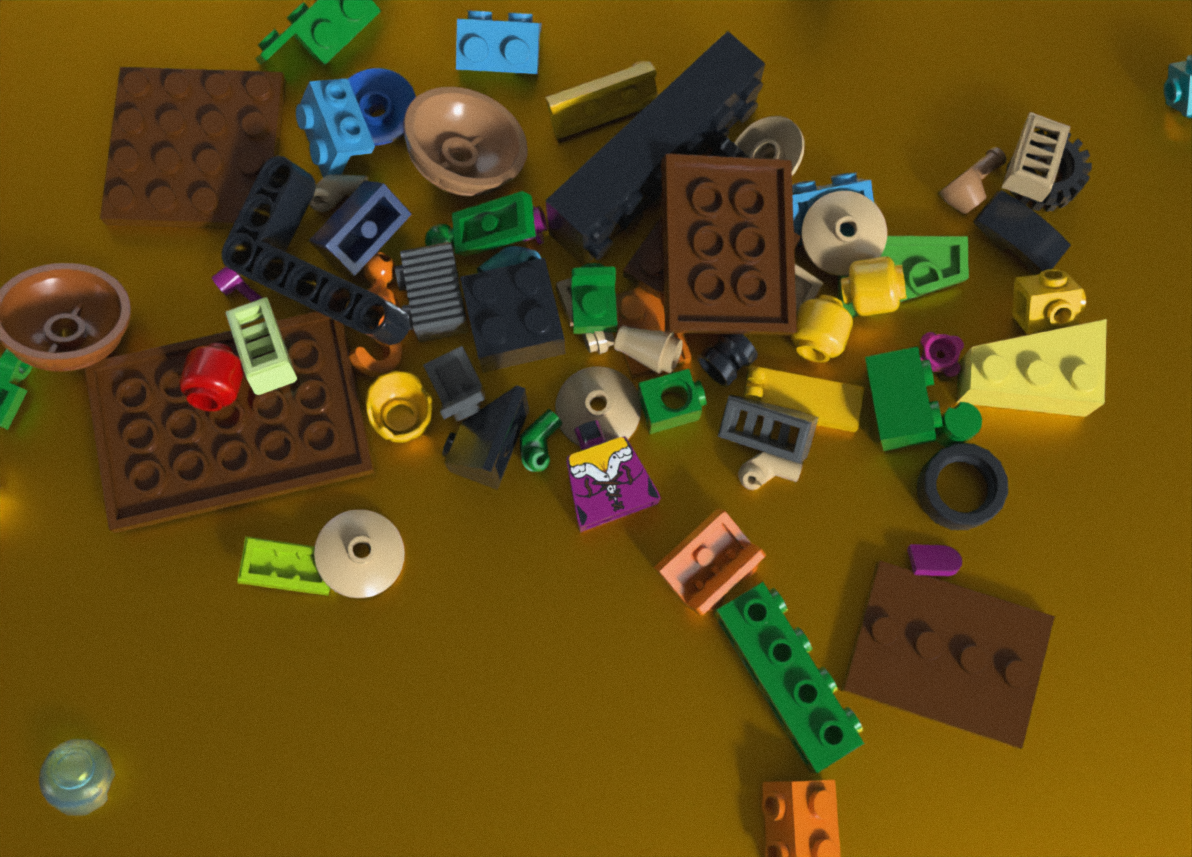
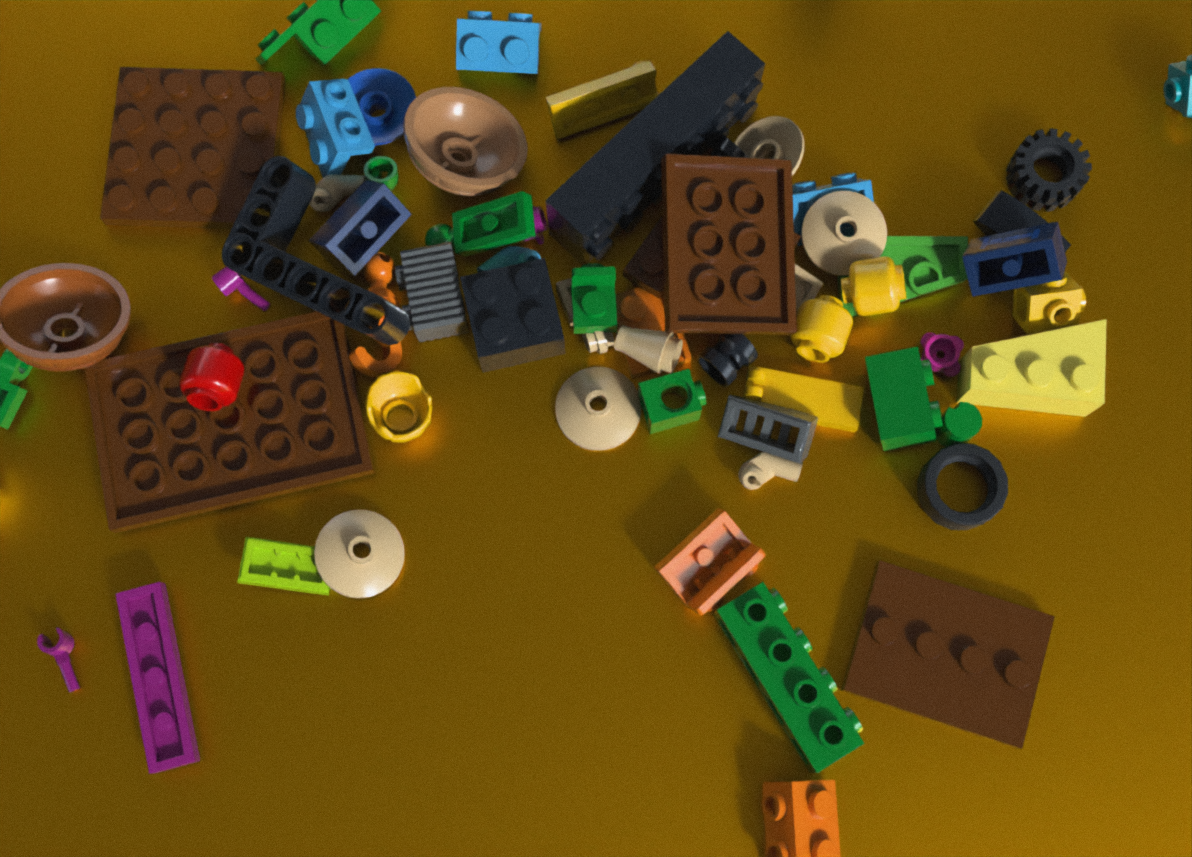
(61, 655): none -> magenta hand
(76, 777): clear light blue hair -> none
(157, 677): none -> magenta plate
(268, 370): yellowish green slope -> none
(376, 165): none -> green hinge
(456, 384): dark grey bracket -> none
(488, 439): black slope -> none
(534, 441): green arm -> none
(607, 478): torso -> none
(934, 560): magenta piece -> none
(967, 189): medium nougat bar -> none
(1015, 259): none -> dark blue brick
(1029, 183): tan slope -> none

